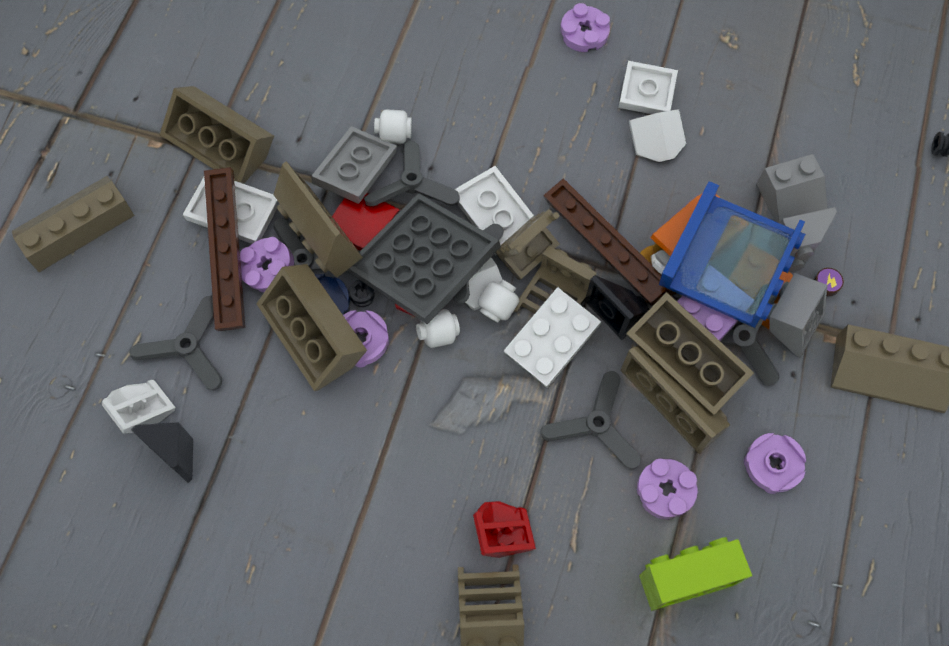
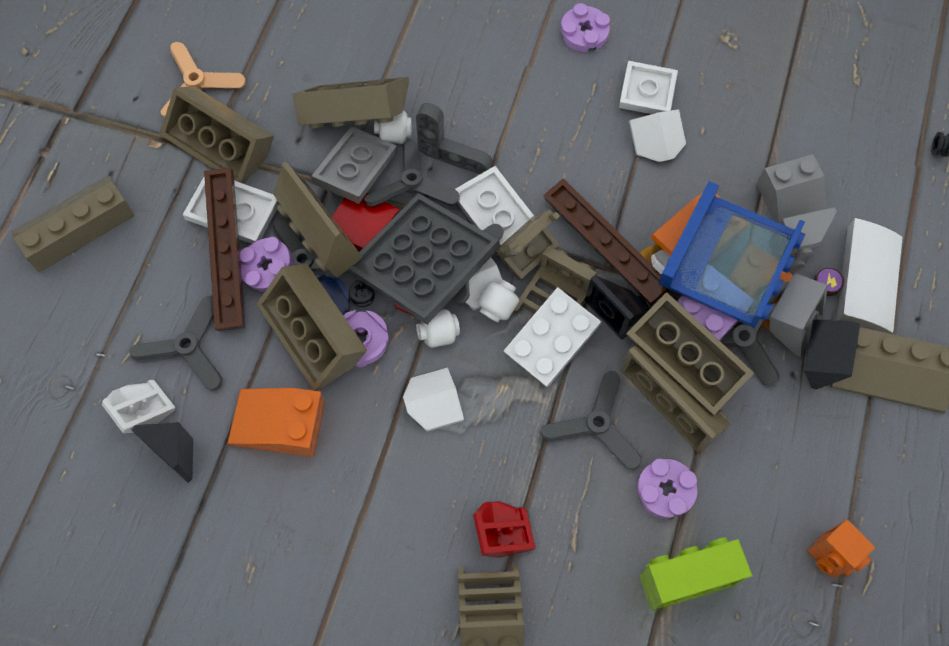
(203, 80): none -> light nougat piece
(278, 420): none -> orange slope
(351, 102): none -> dark tan slope
(433, 144): none -> dark grey beam
(433, 400): none -> white slope
(771, 478): lavender plate -> none
(831, 352): none -> black slope
(841, 550): none -> orange brick
(870, 276): none -> white slope

